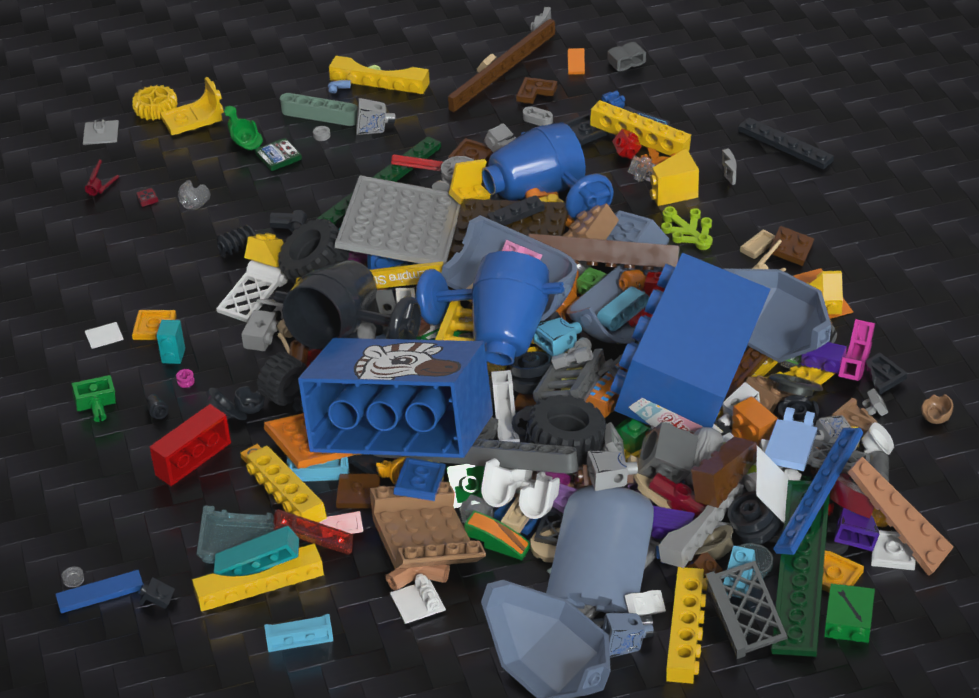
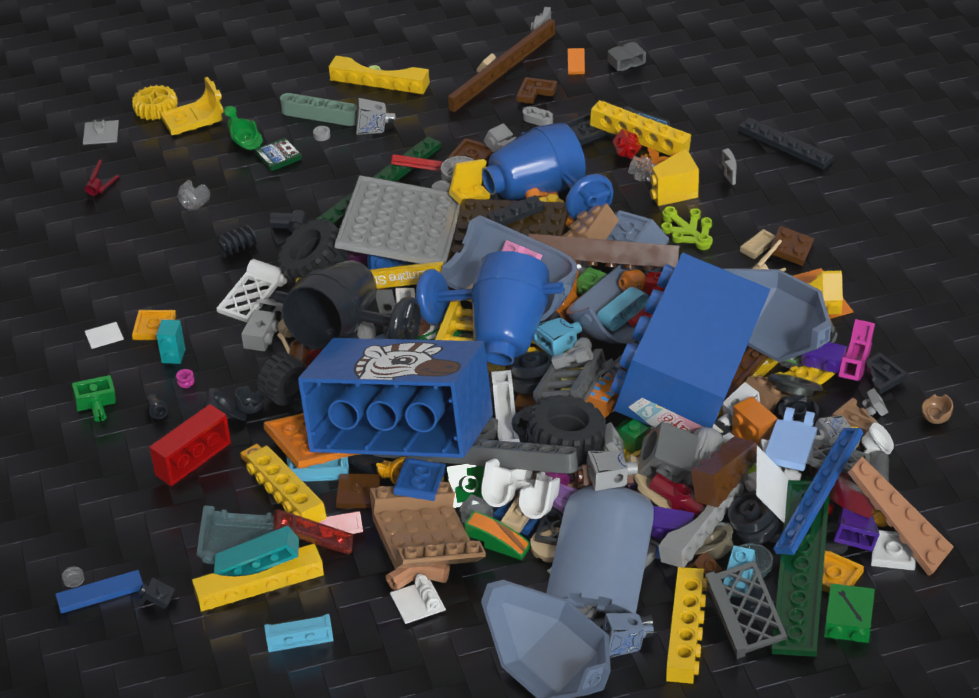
(147, 197): dark red tile -> none
(264, 249): yellow slope -> none
(340, 84): medium blue arm -> none
(614, 99): blue piece -> none
(645, 603): white slope -> none

